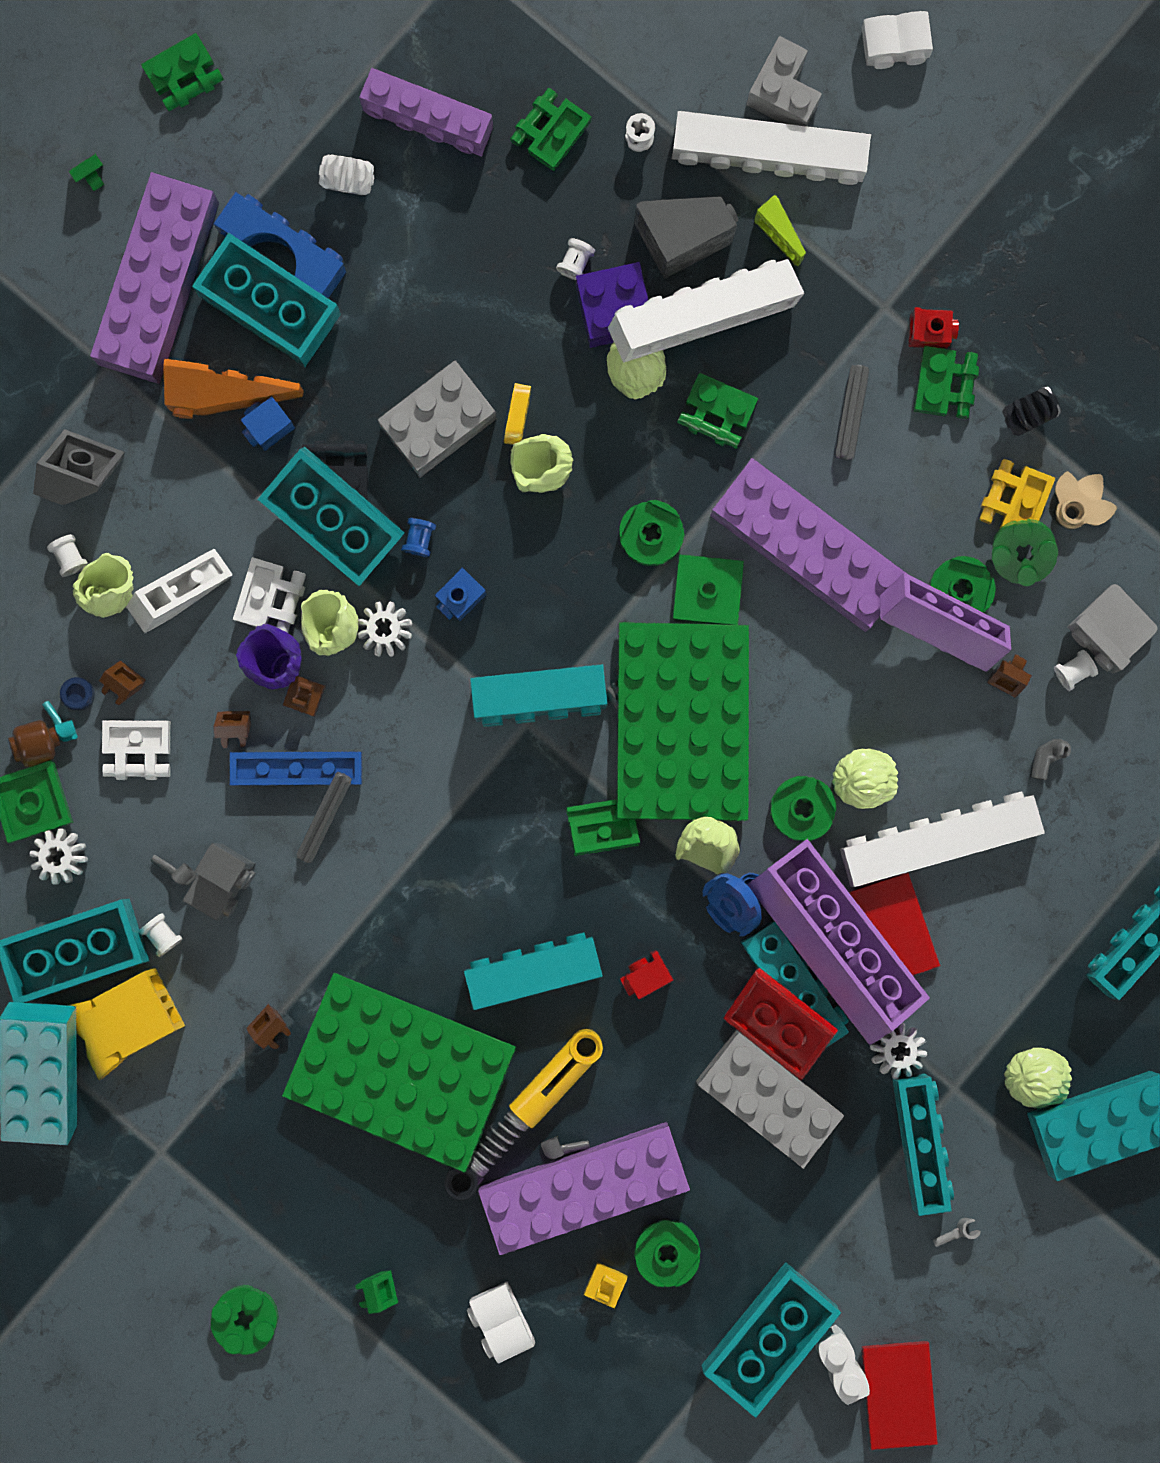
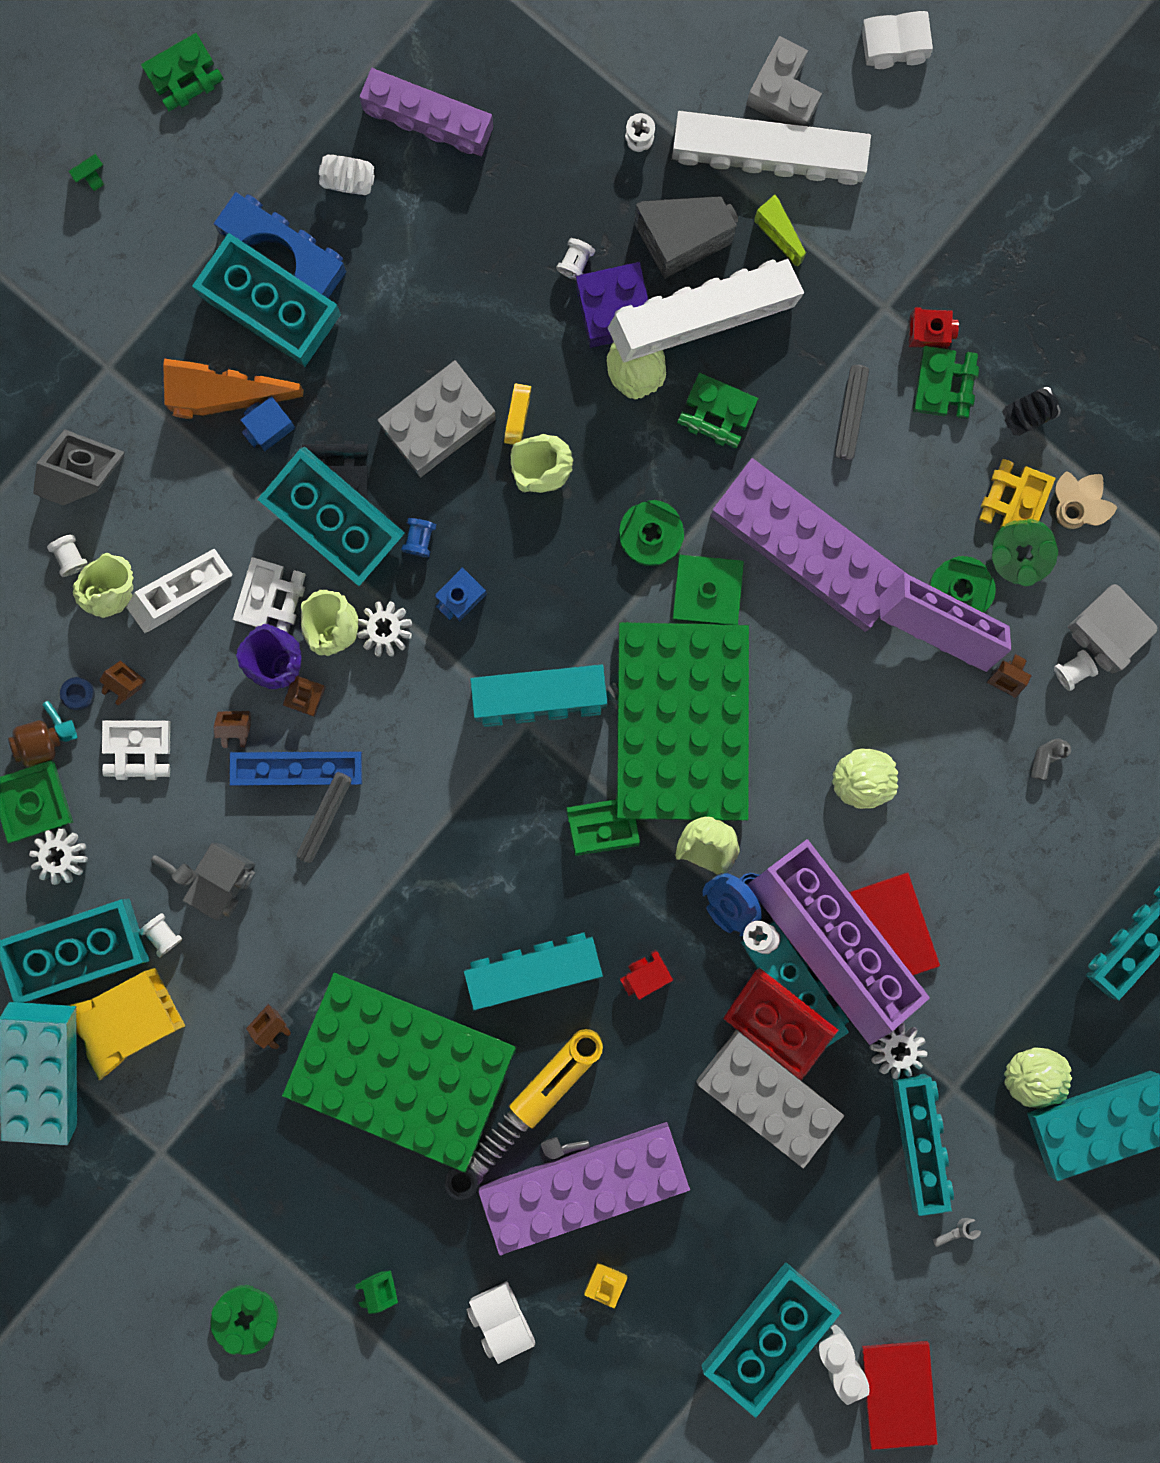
(155, 278): medium lavender brick -> none
(559, 133): green plate -> none
(667, 1233): green plate -> none
(759, 928): none -> white bush
(820, 815): green plate -> none
(942, 840): white brick -> none

